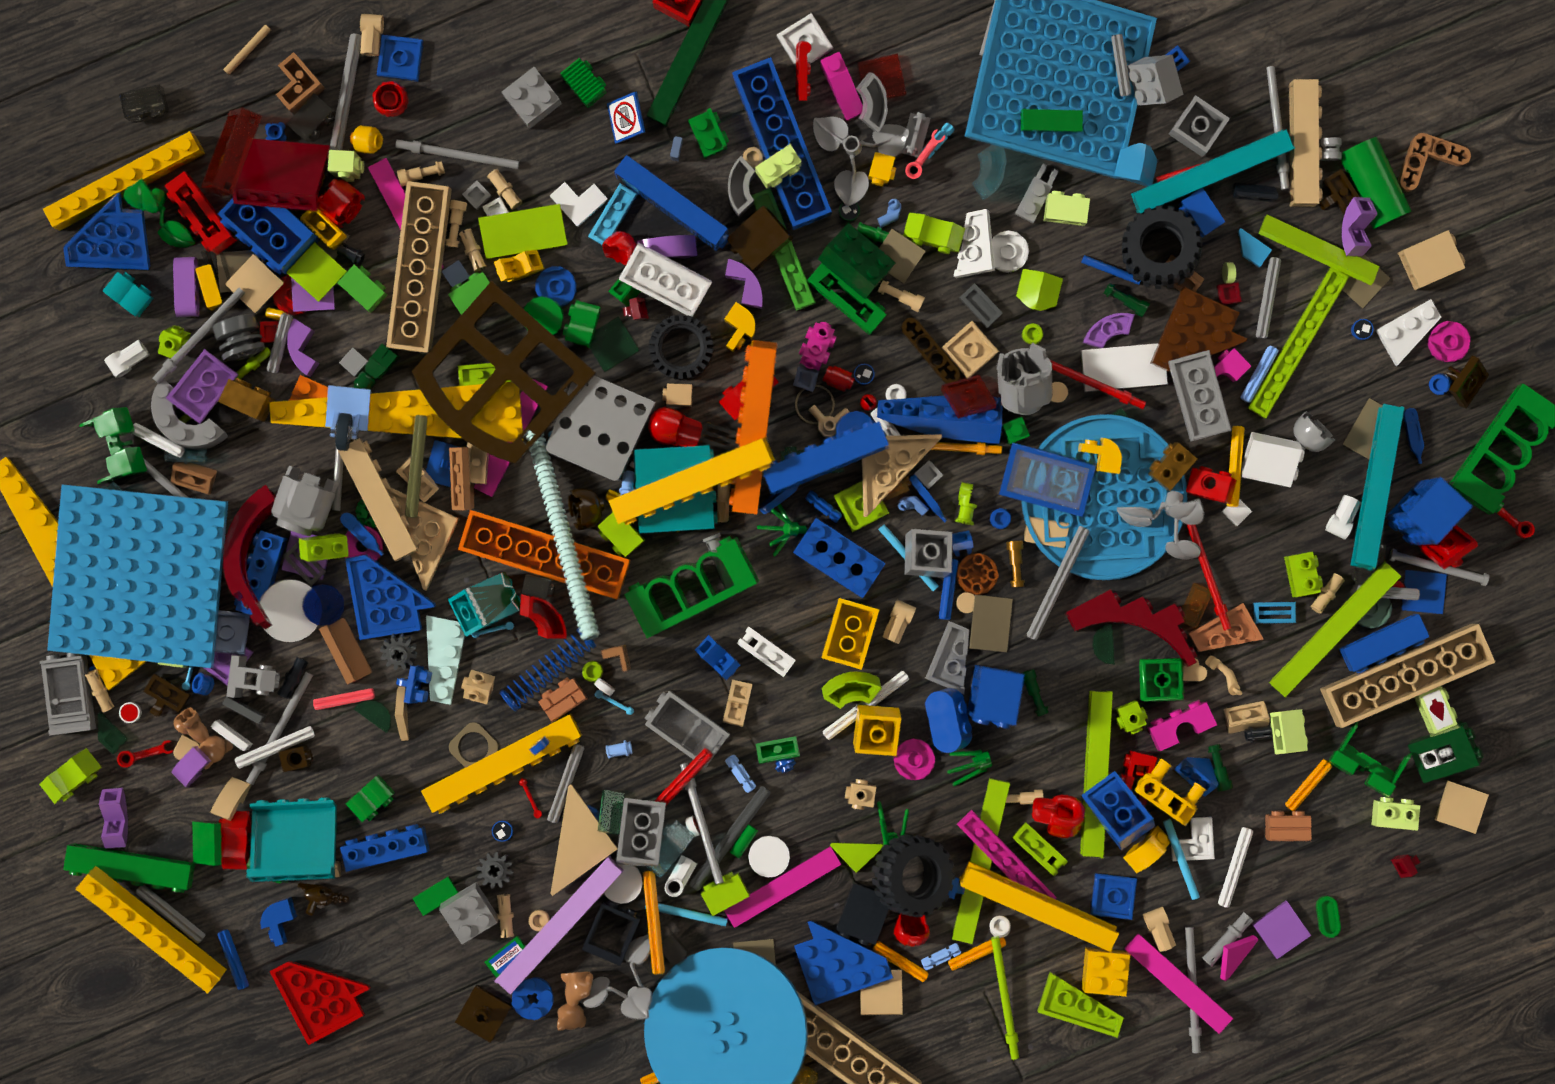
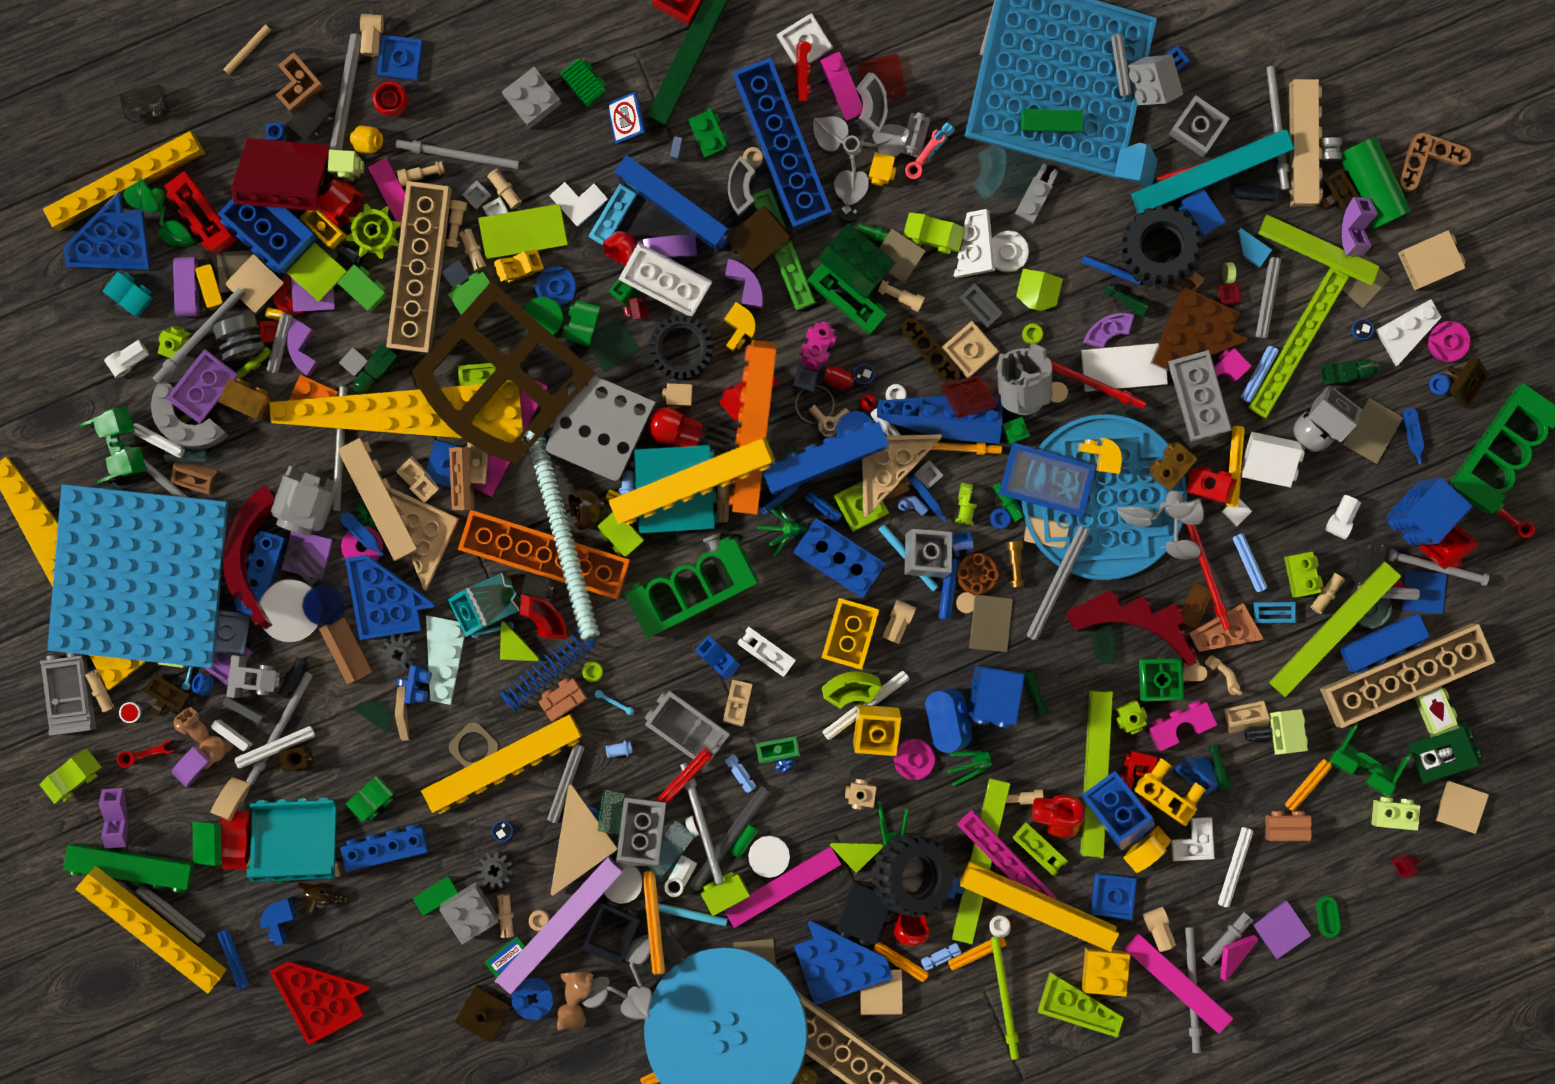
(110, 735): clear green tile -> none
(183, 746): tan tile -> none
(231, 151): clear red window -> none
(323, 547): lime brick -> none
(343, 699): coral axle -> none
(347, 413): light blue plate -> none
(363, 237): none -> lime brick
(416, 466): olive axle -> none
(478, 686): tan brick -> none
(513, 646): none -> lime tile
(537, 813): red hinge -> none
(539, 745): blue tile -> none
(604, 686): white tile -> none
(616, 651): medium nougat panel -> none
(778, 166): yellowish green brick -> none
(892, 213): medium blue arm -> none
(950, 658): light grey wing -> none
(1011, 504): none -> green pin
(1066, 209): yellowish green brick -> none
(1181, 859): medium azure bar -> none
(1250, 562): none -> light blue axle
(1334, 413): none -> light grey brick
(1348, 371): none -> dark green piece
(1377, 487): teal tile -> none

